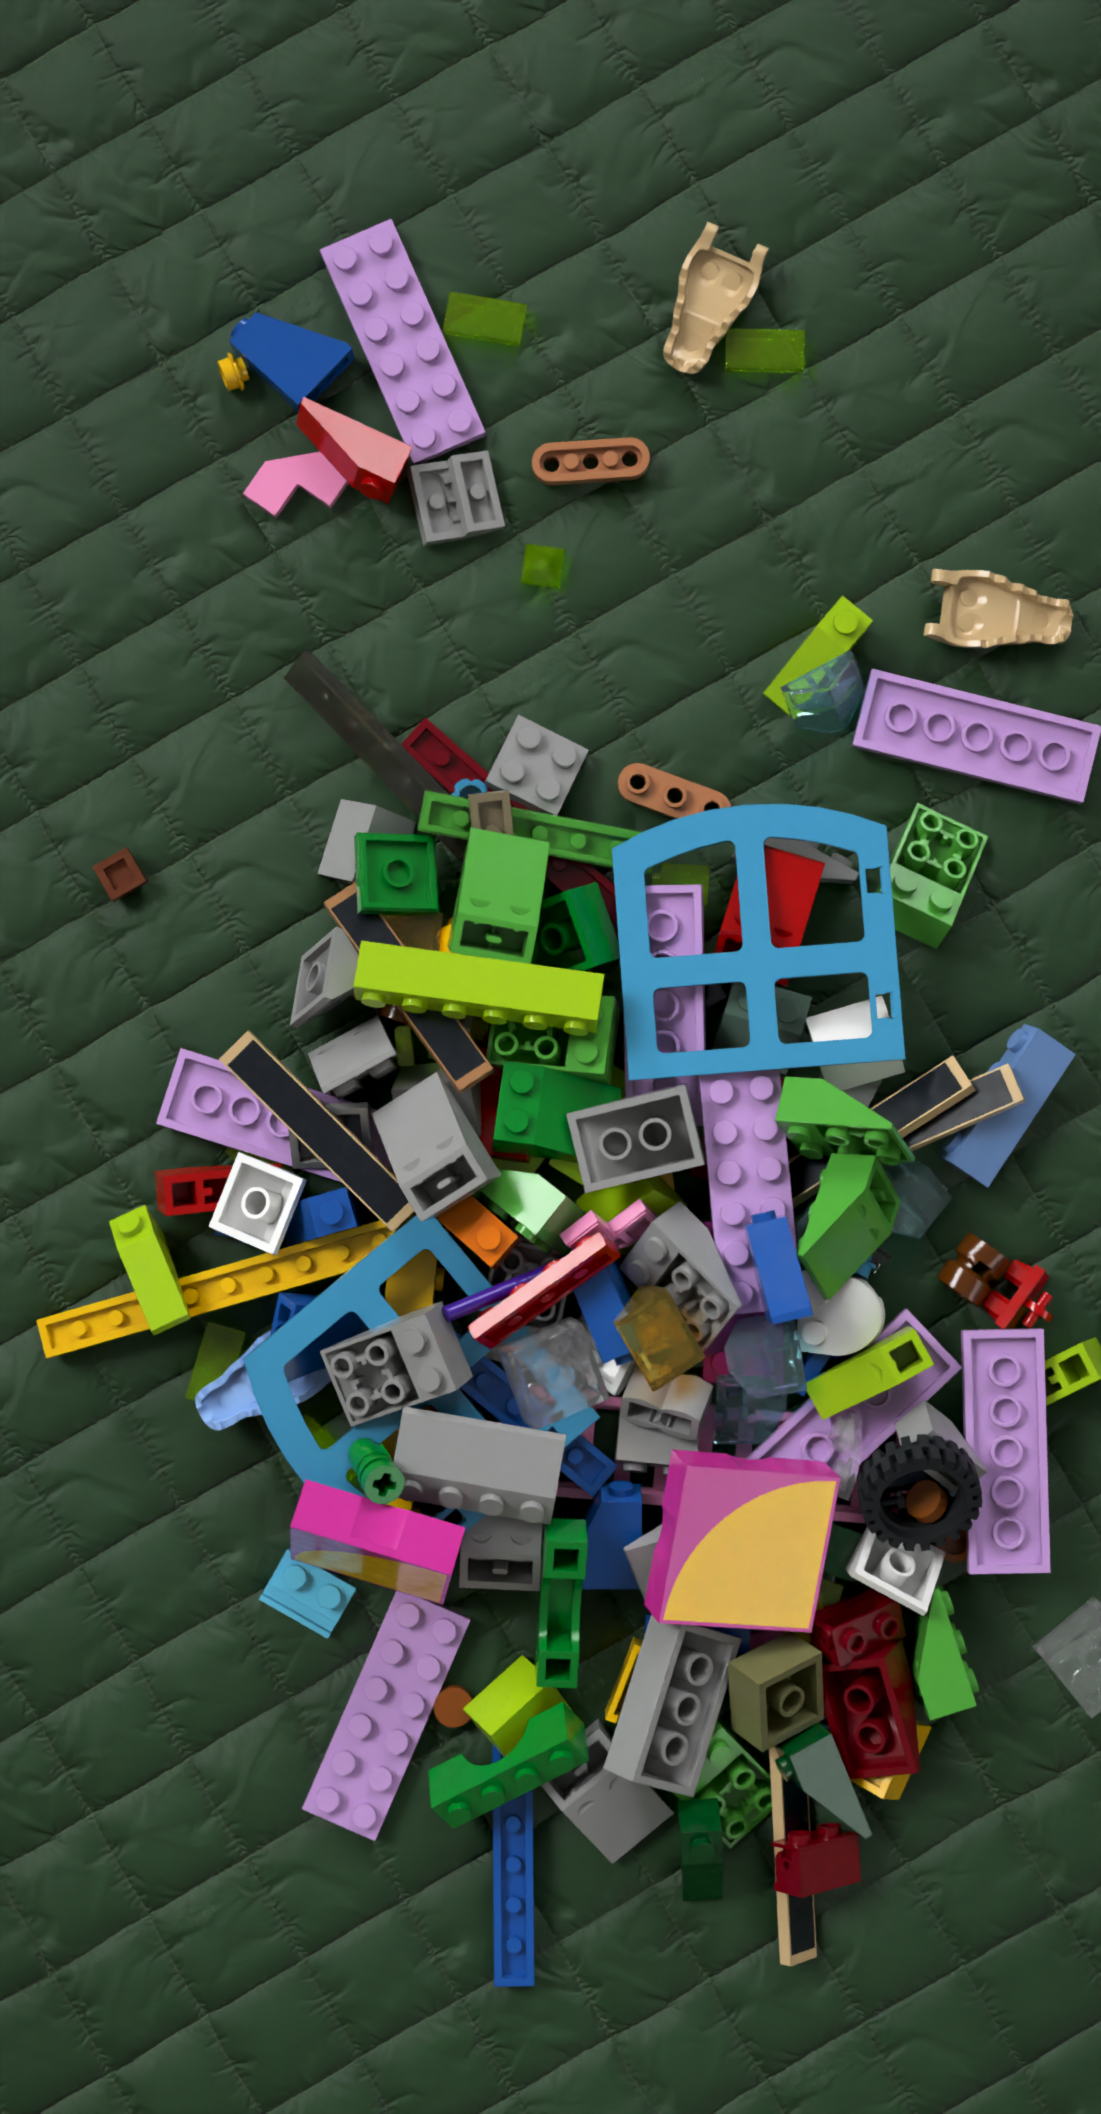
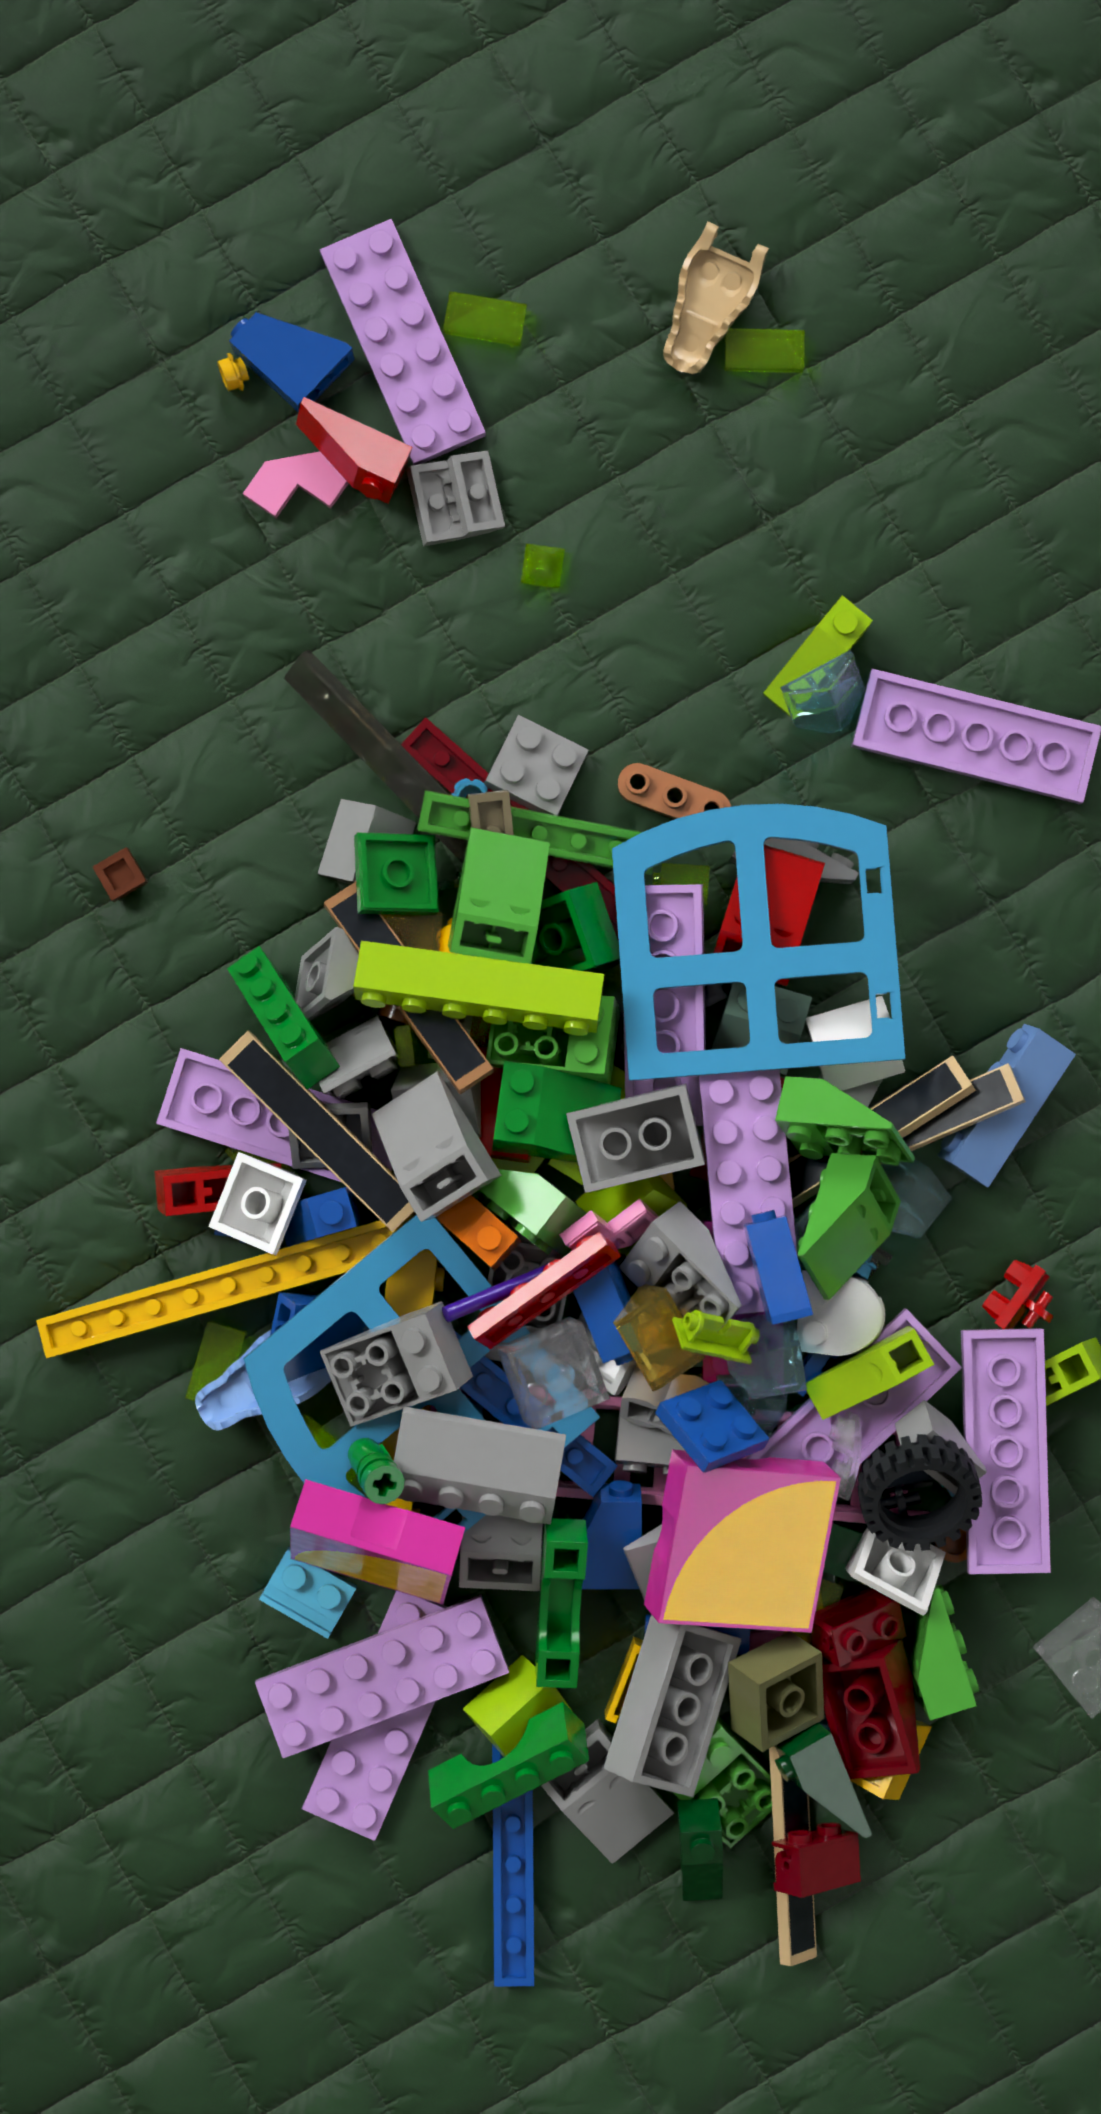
(150, 1269): lime slope -> none
(283, 1018): none -> green arch
(382, 1676): none -> lavender plate
(450, 1705): dark orange tile -> none
(607, 452): nougat plate -> none
(704, 1335): none -> lime hinge
(712, 1426): none -> blue plate
(926, 1501): dark orange tile -> none
(932, 873): bright green slope -> none
(965, 1282): reddish brown wheel -> none
(992, 611): tan animal -> none

